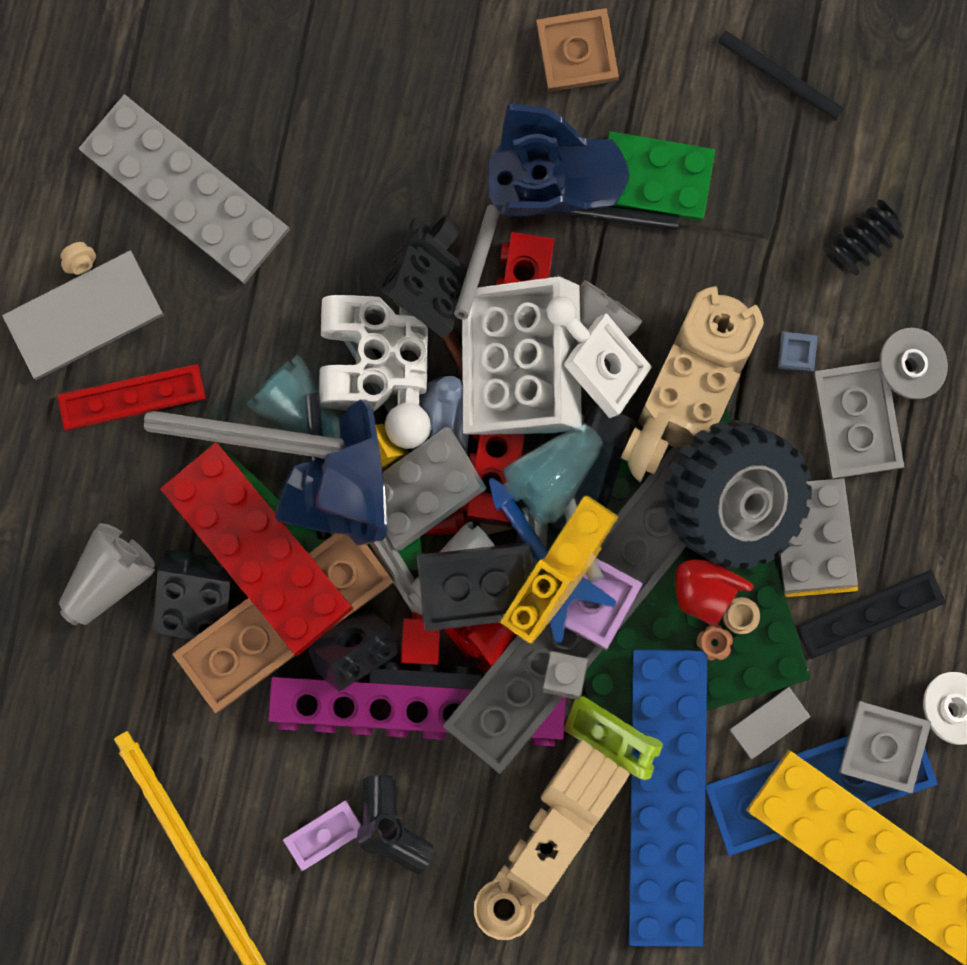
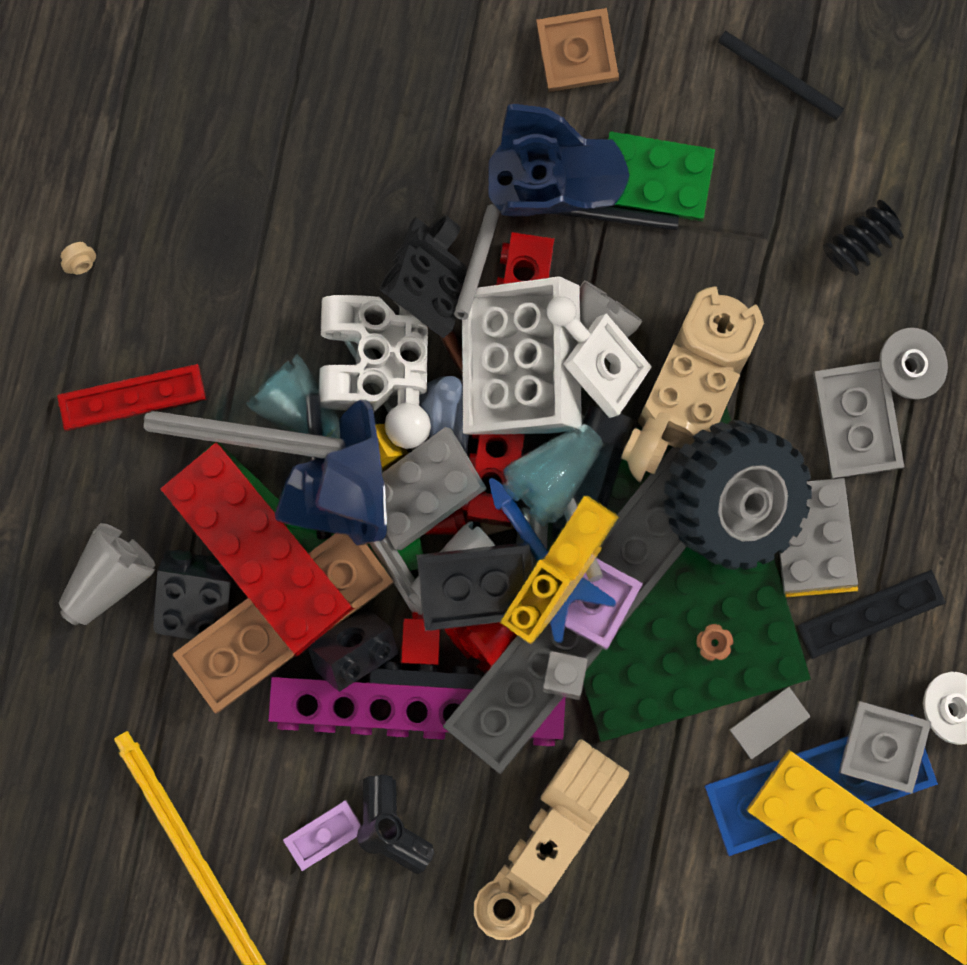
(83, 315): light grey tile -> none
(184, 189): light grey plate -> none
(613, 737): lime plate -> none
(669, 806): blue plate -> none
(707, 589): red piece -> none
(741, 616): tan plate -> none
(797, 352): sand blue tile -> none

